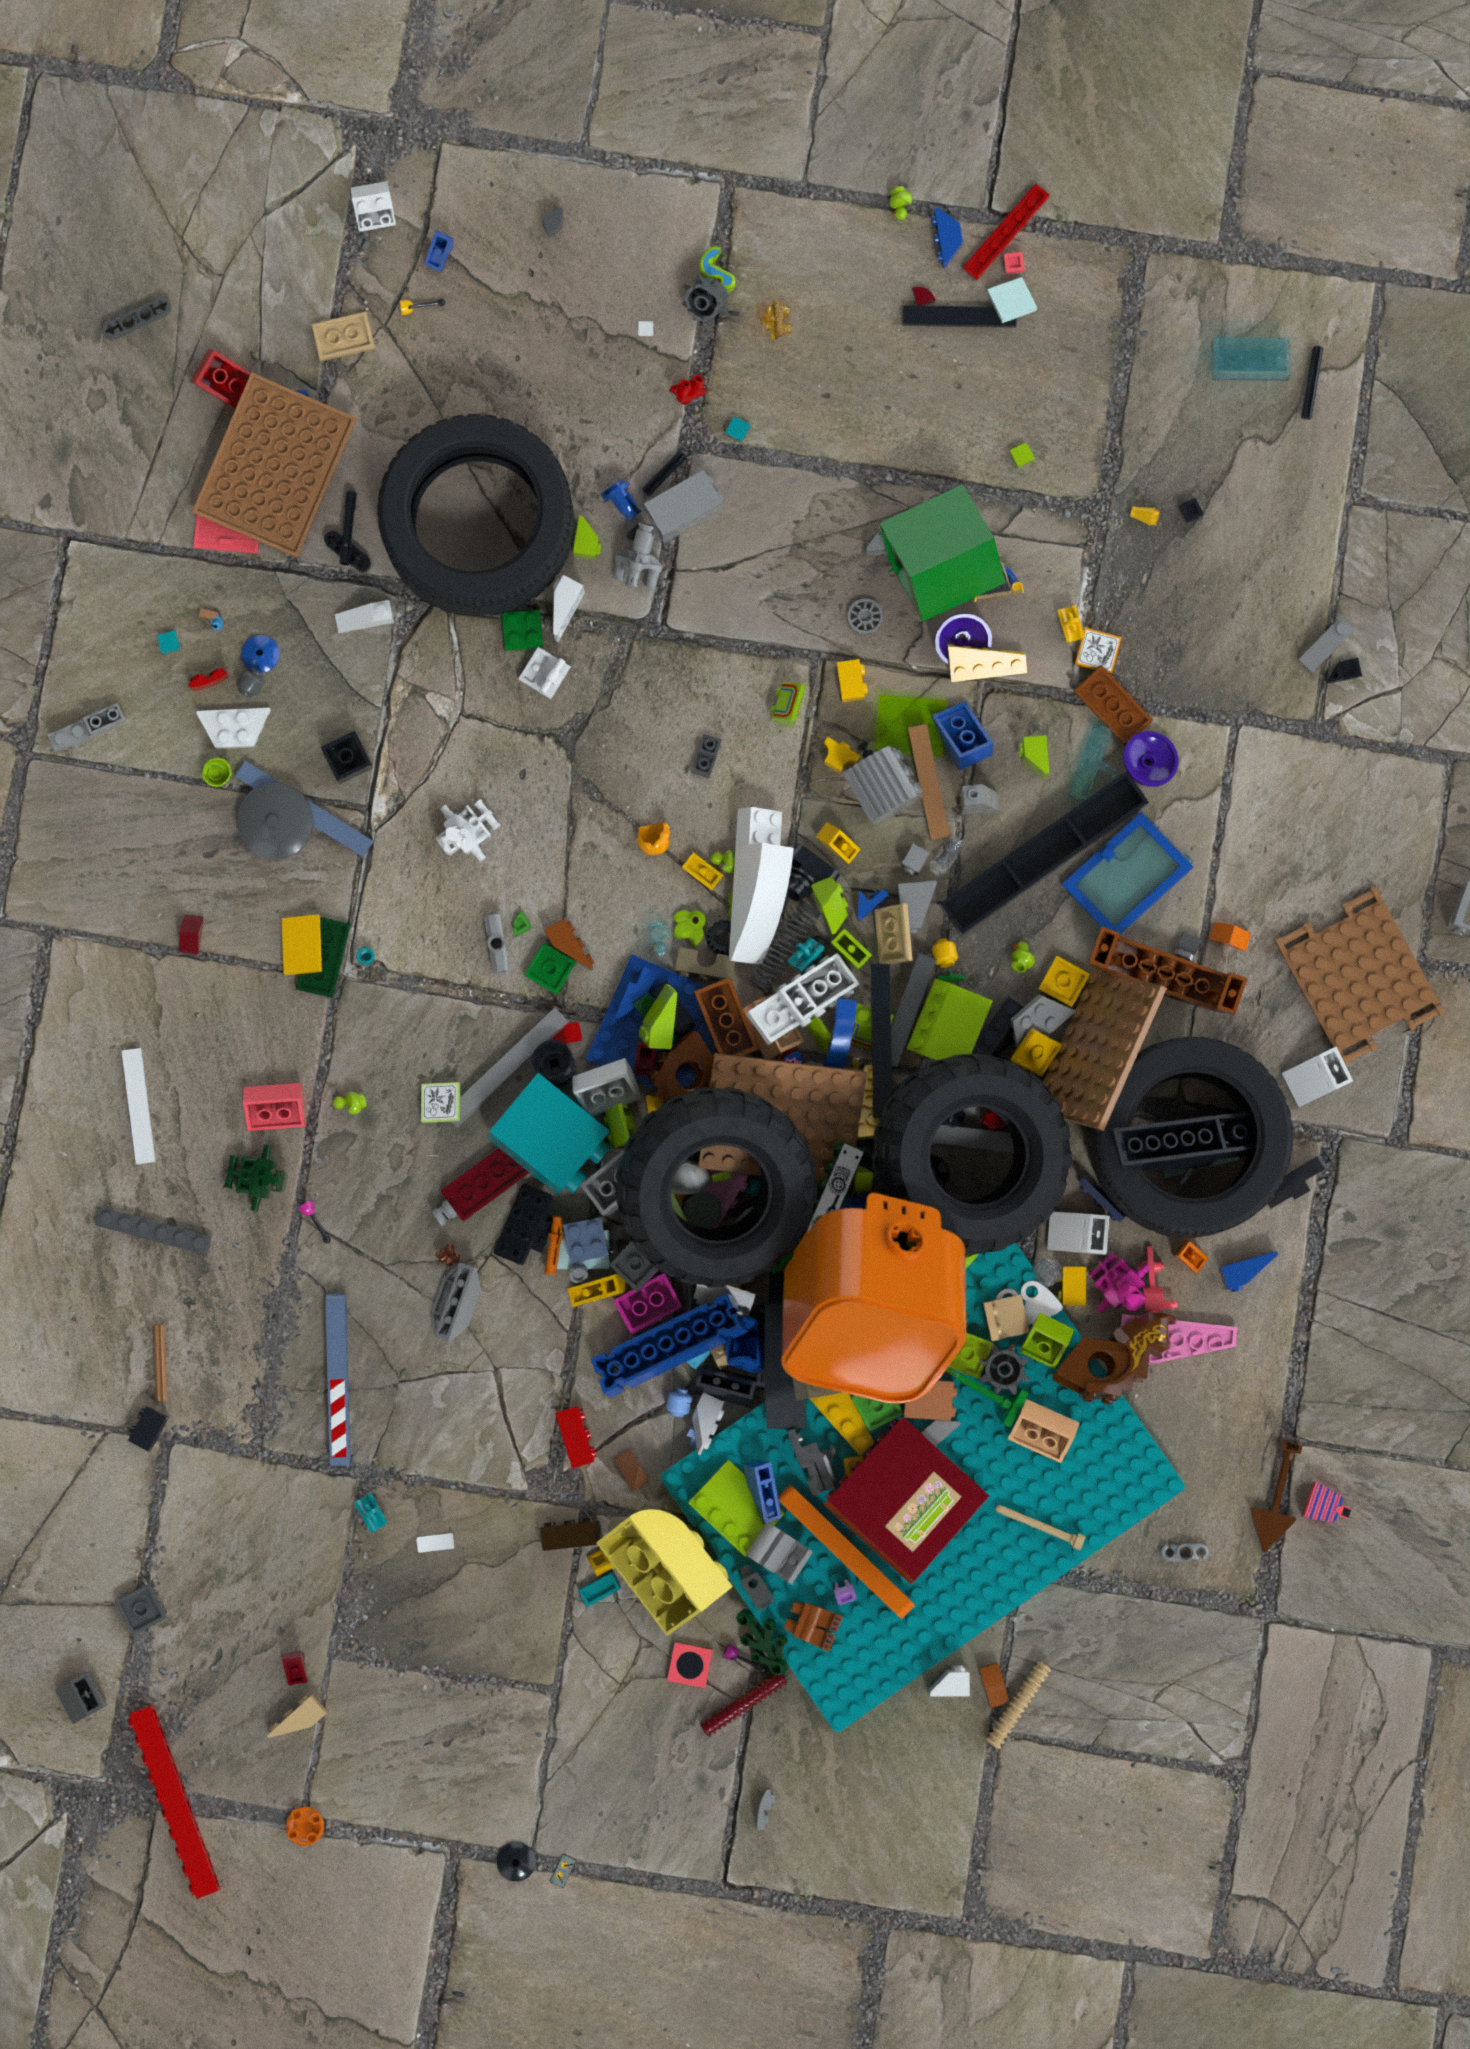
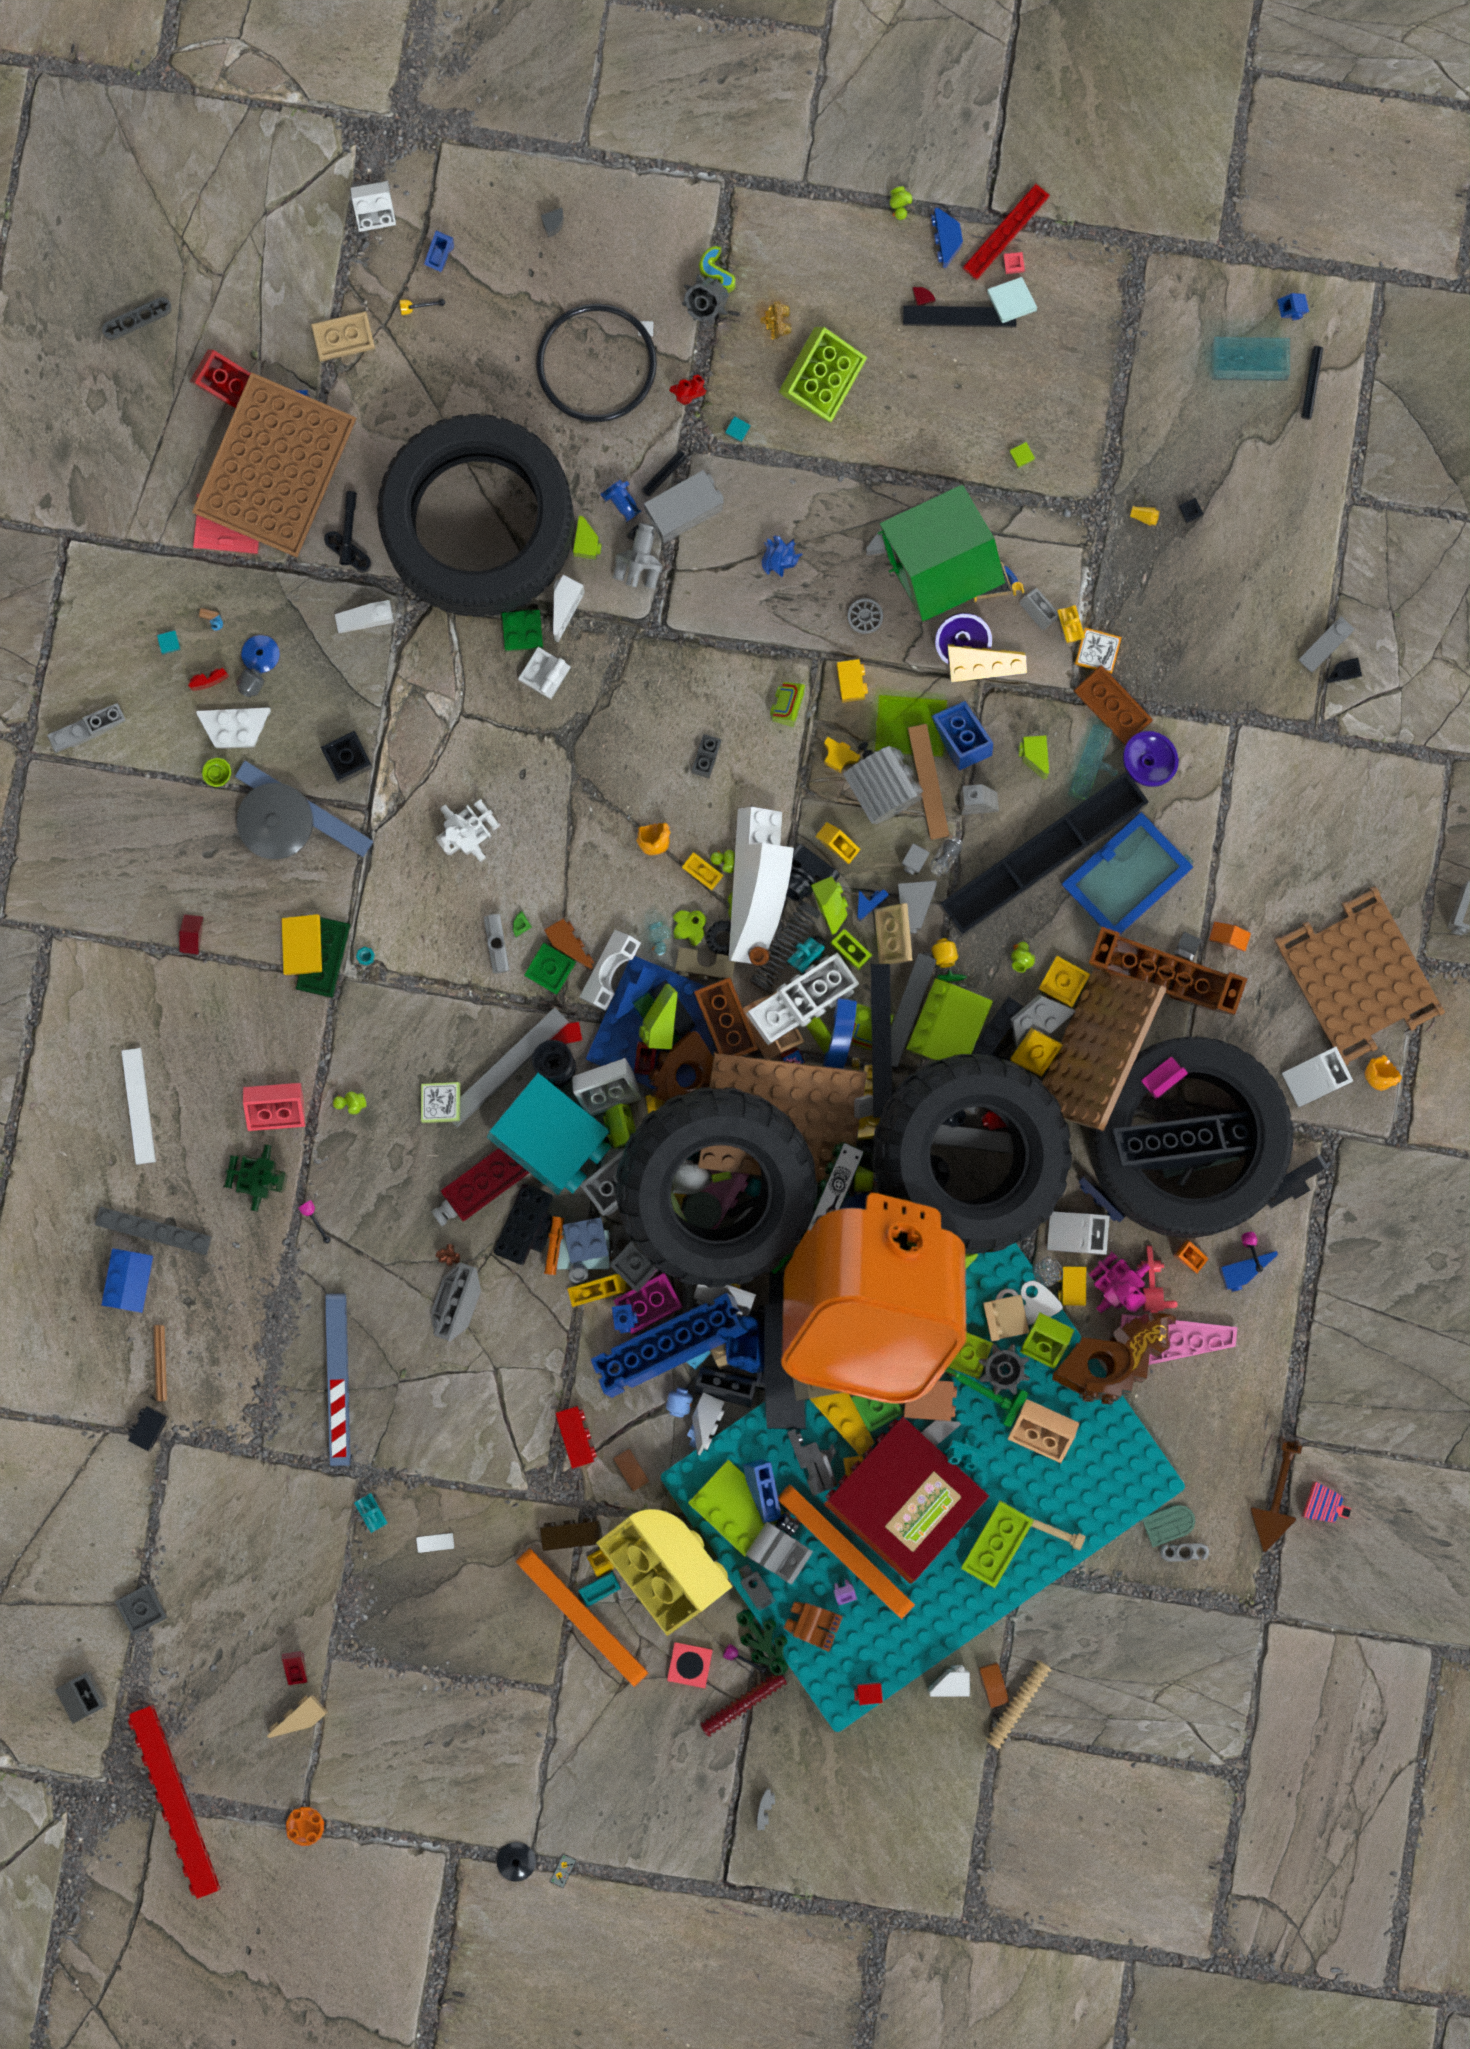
(127, 1280): none -> blue slope
(581, 1617): none -> orange beam
(588, 308): none -> black piece
(617, 951): none -> white arch
(624, 1318): none -> blue brick
(759, 956): none -> dark orange tile
(779, 556): none -> blue hair
(787, 1524): none -> black wheel
(822, 374): none -> lime slope
(863, 1106): none -> light grey tile
(868, 1693): none -> red brick
(962, 1451): none -> teal hips
(997, 1544): none -> lime plate
(1039, 609): none -> light grey slope
(1164, 1077): none -> dark pink panel
(1169, 1524): none -> sand green window
(1249, 1240): none -> hinge
(1293, 306): none -> blue brick
(1382, 1074): none -> light orange hair

